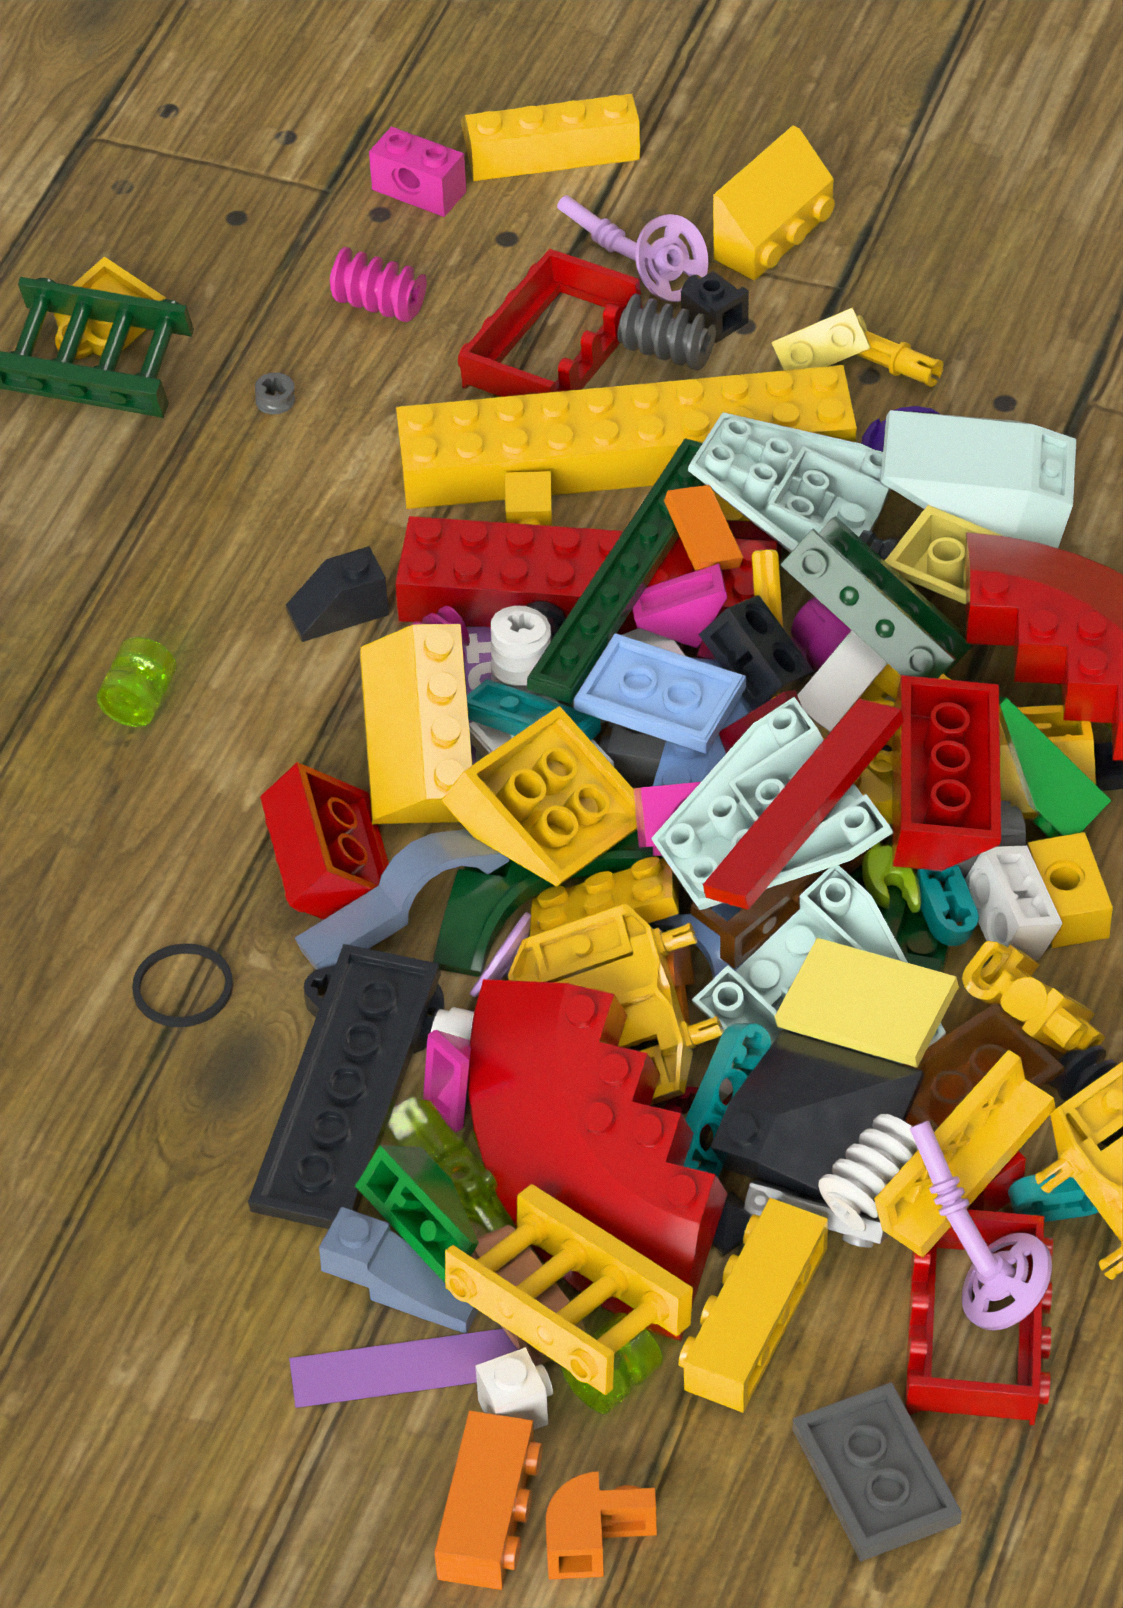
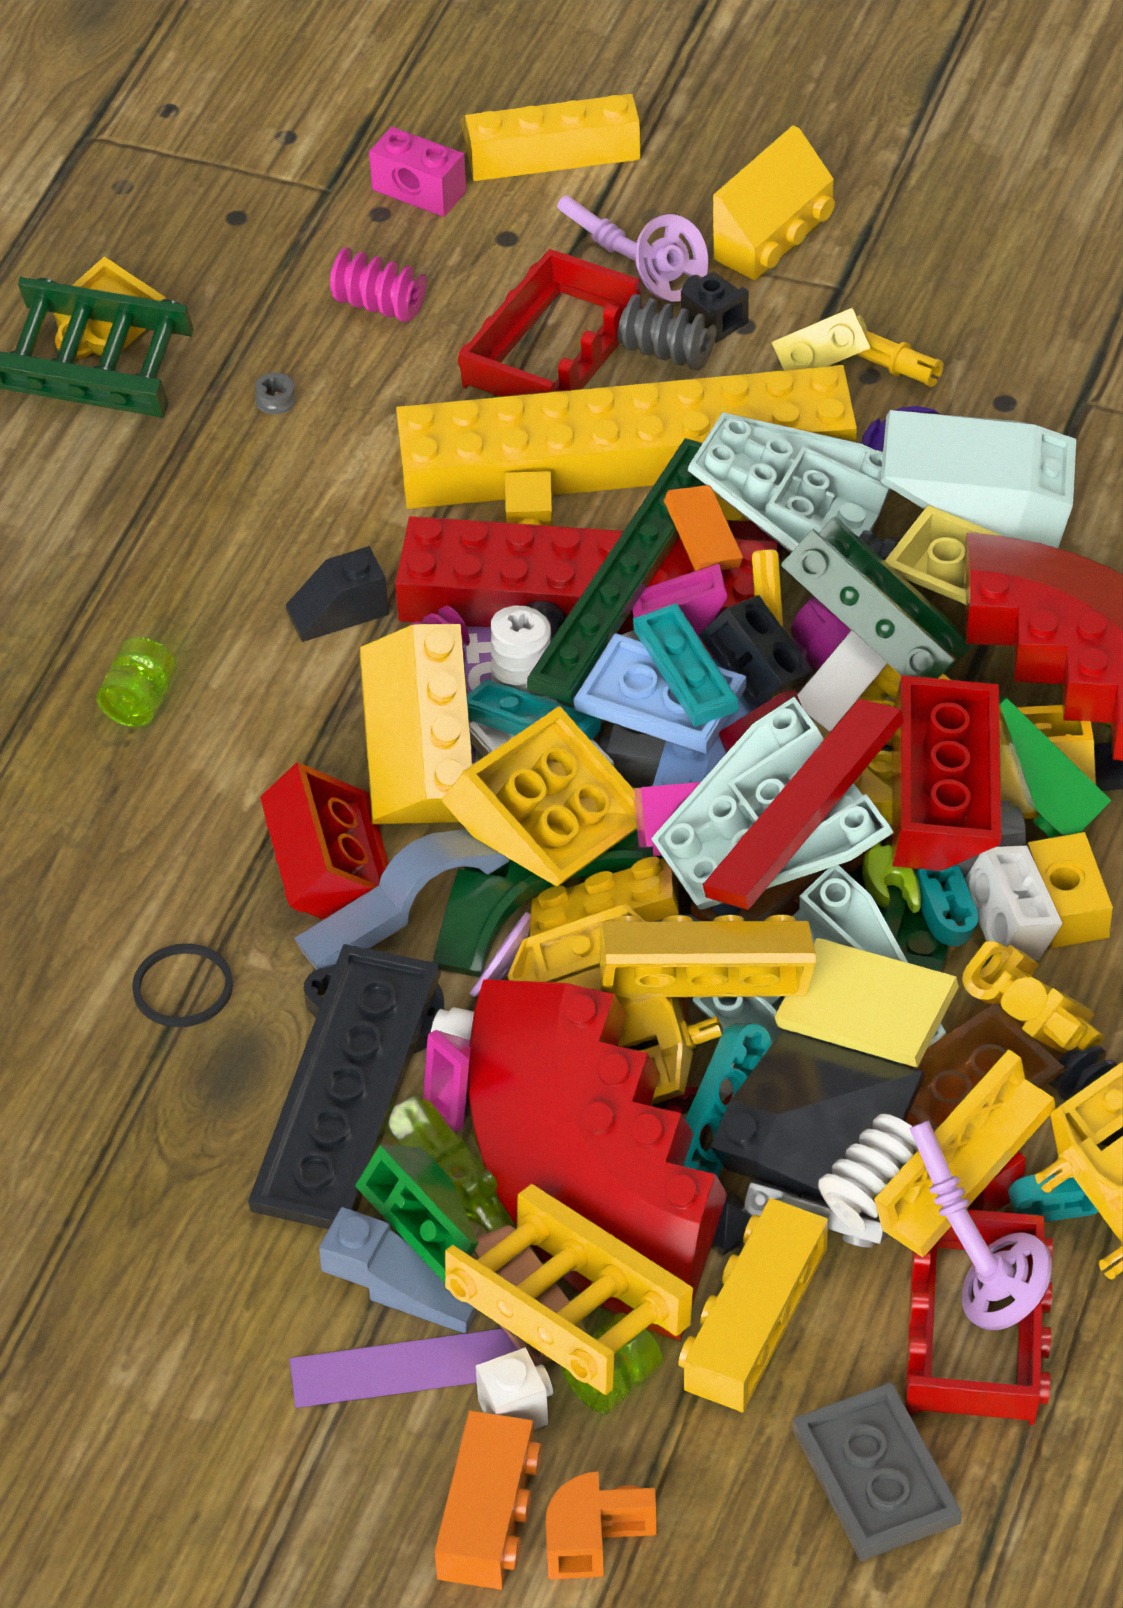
(685, 664): none -> teal tile
(706, 957): none -> yellow slope

